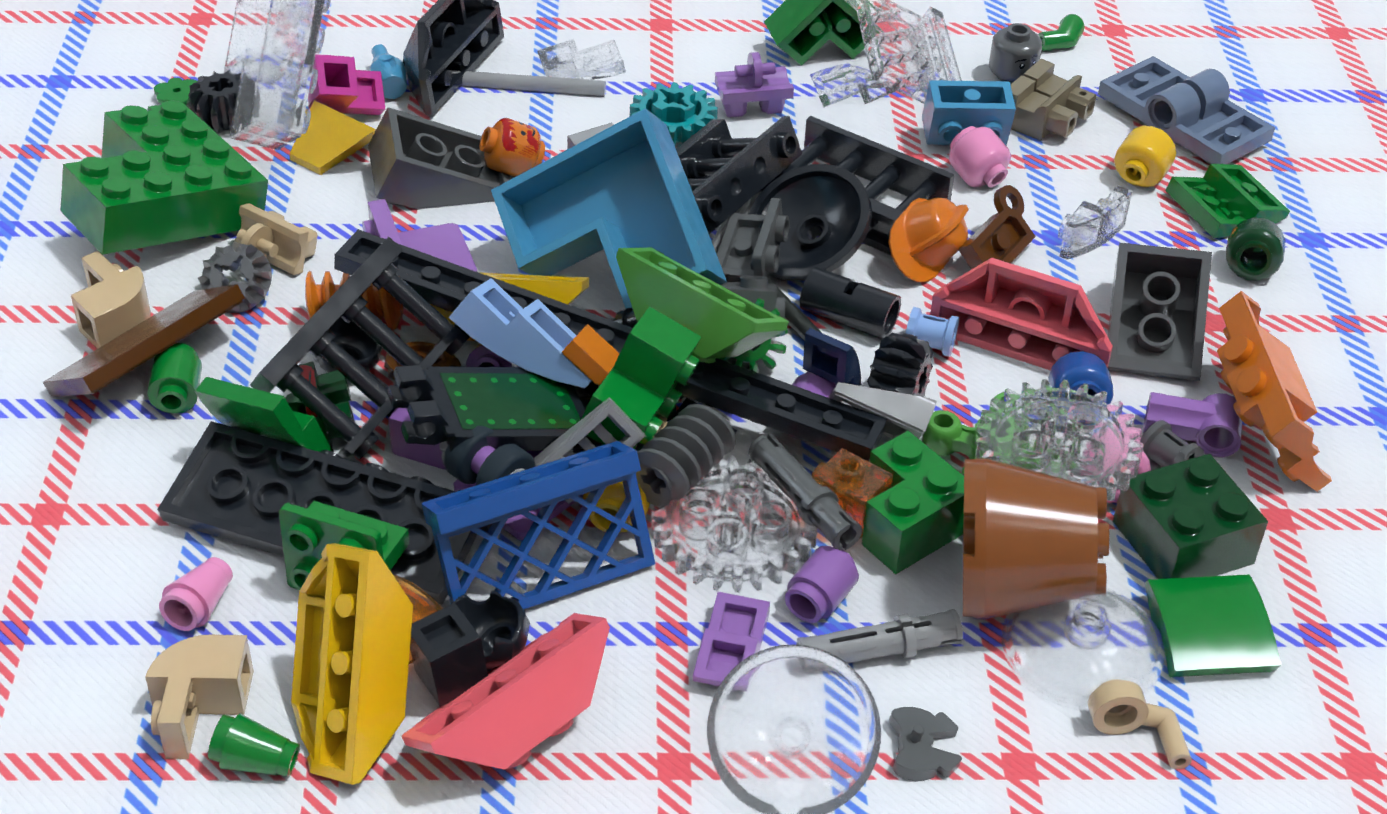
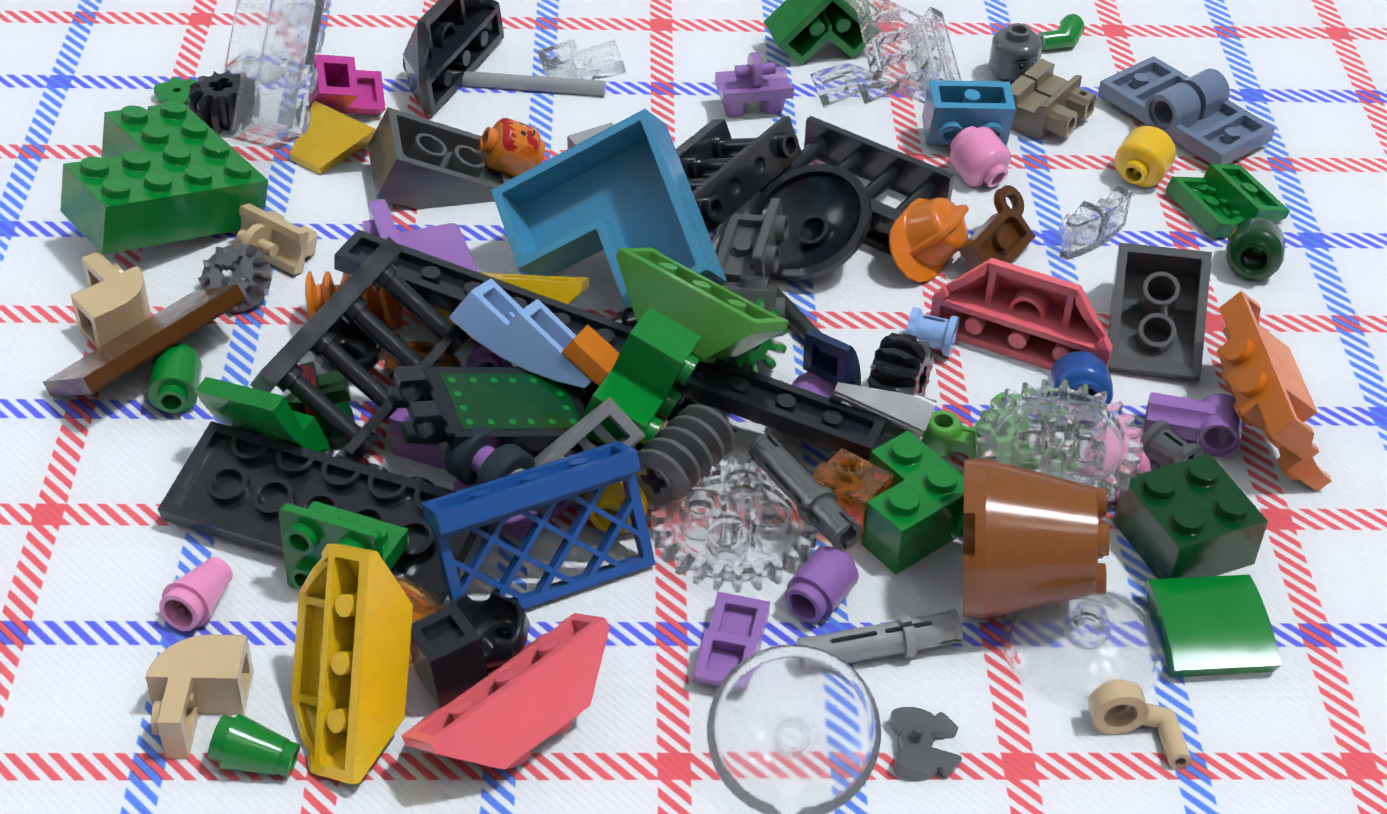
(392, 72): dark azure piece -> none
(678, 108): teal gear -> none
(850, 302): black pin -> none

